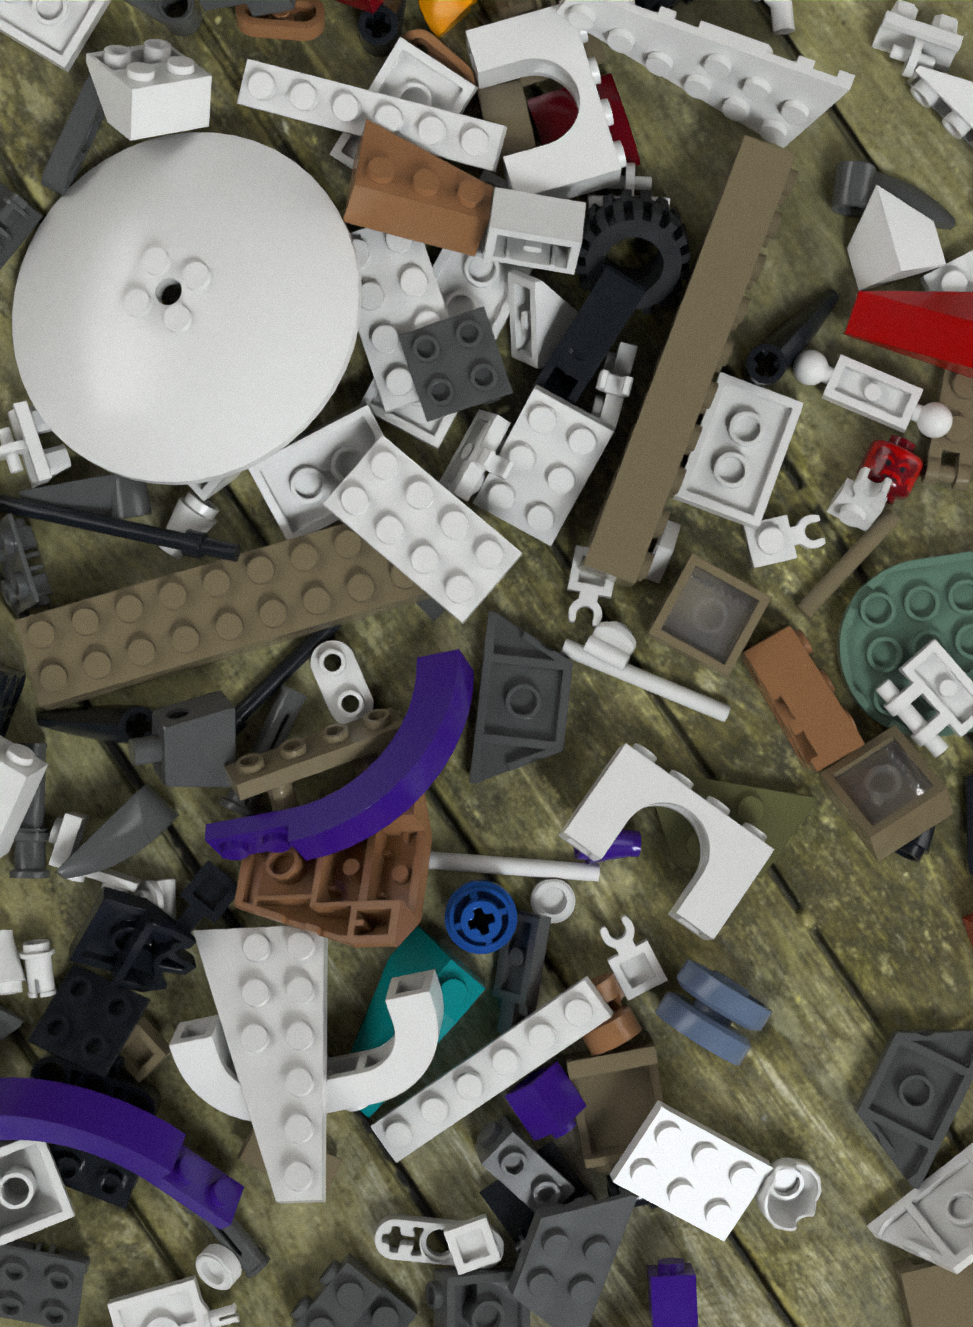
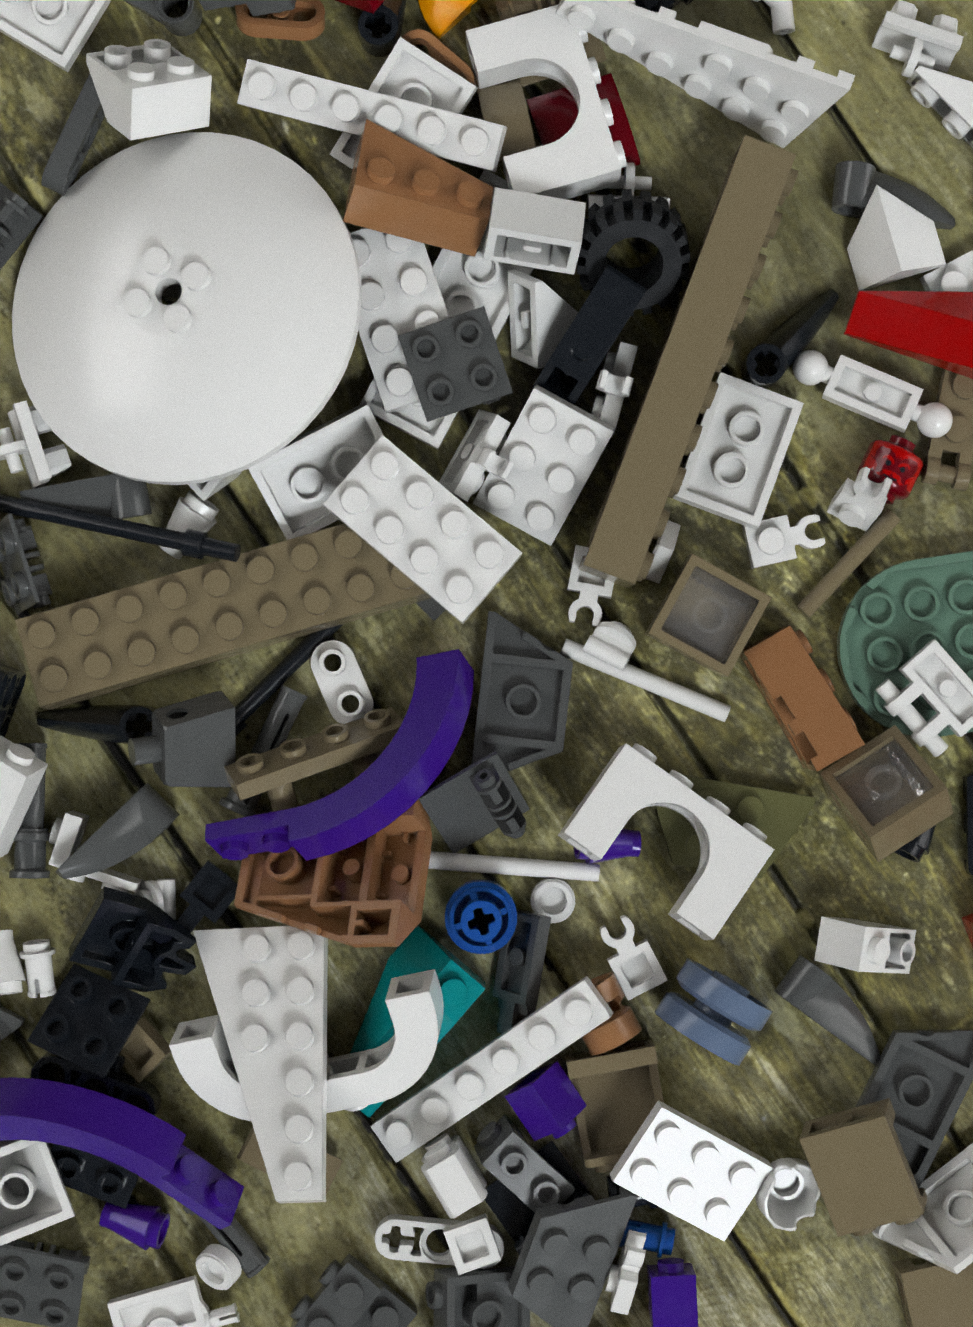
(137, 1223): none -> dark purple cone
(453, 1174): none -> white brick
(476, 804): none -> dark grey hinge
(624, 1276): none -> white plate
(658, 1238): none -> blue pin
(828, 1005): none -> dark grey piece
(862, 1169): none -> dark tan panel
(865, 945): none -> white slope

